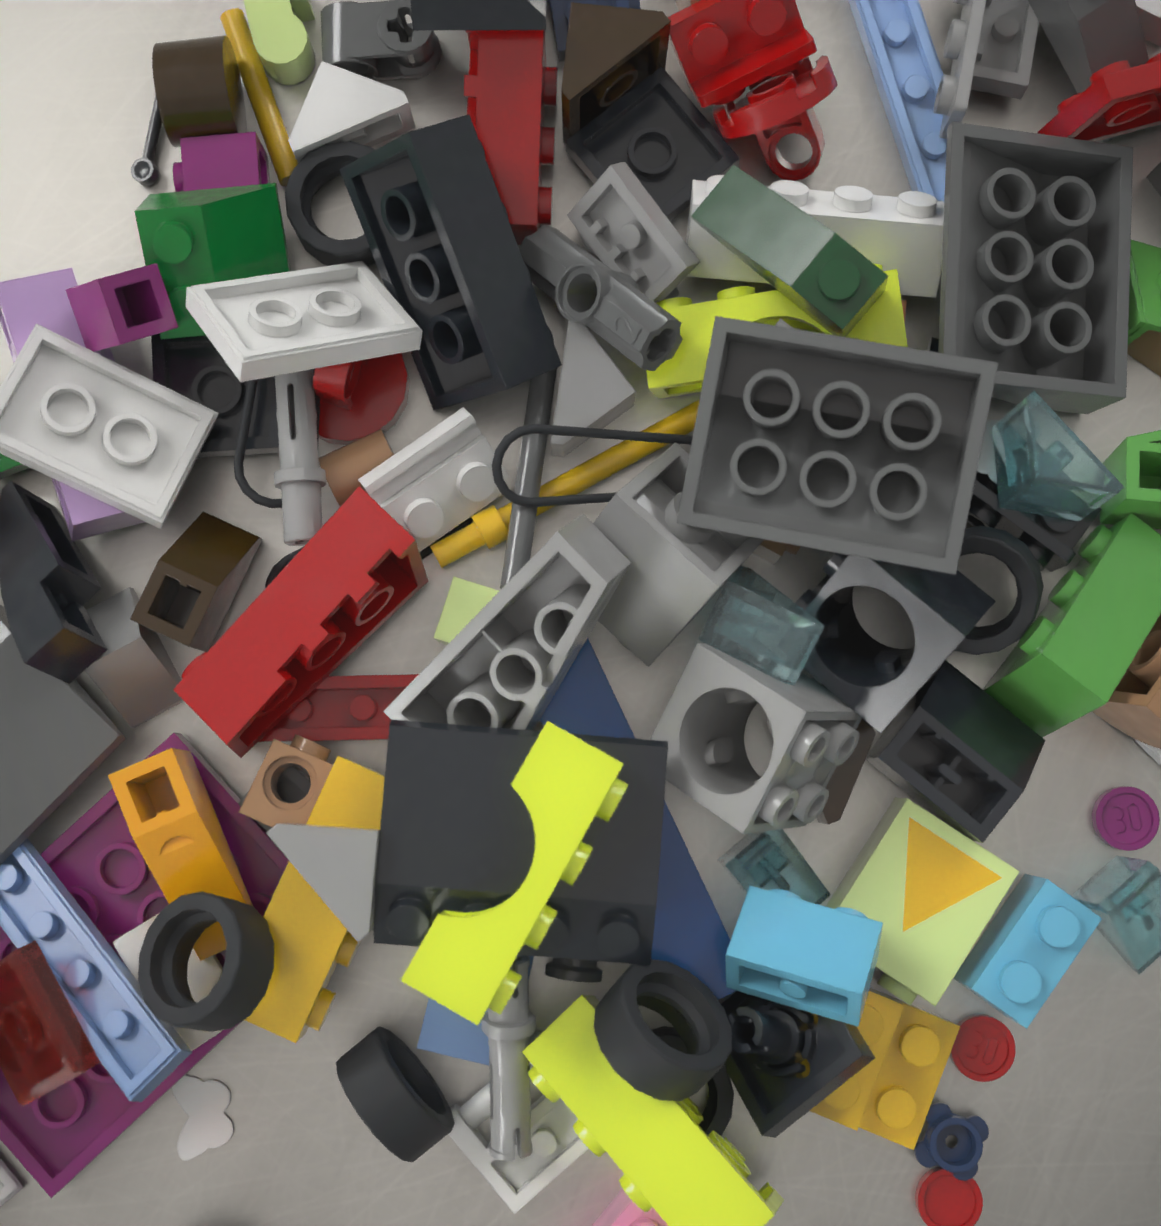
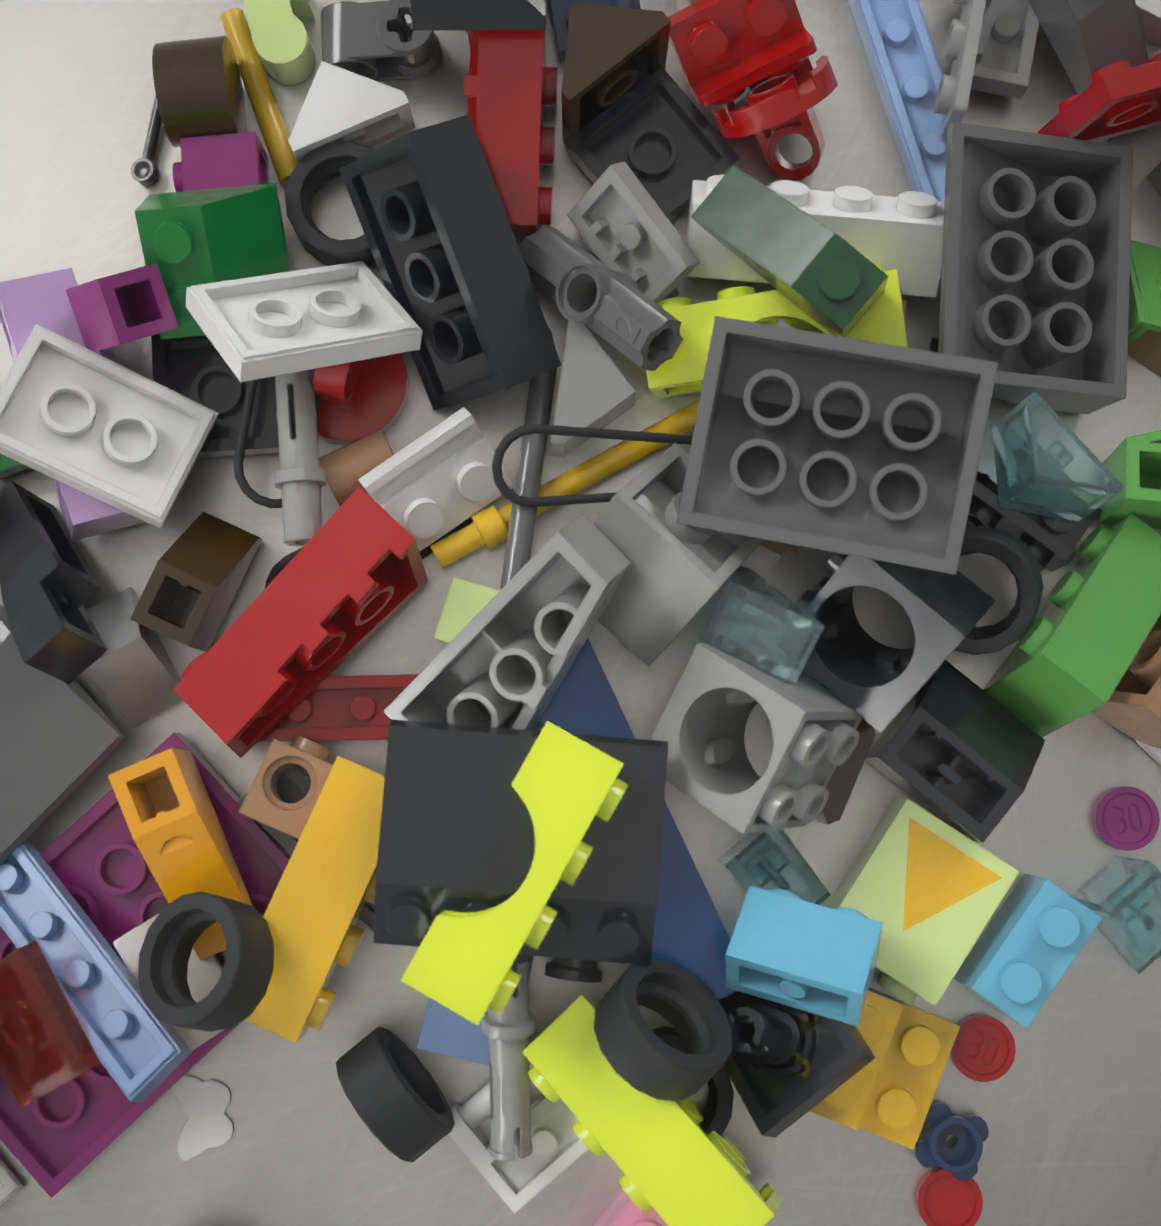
(338, 866): light grey slope -> none

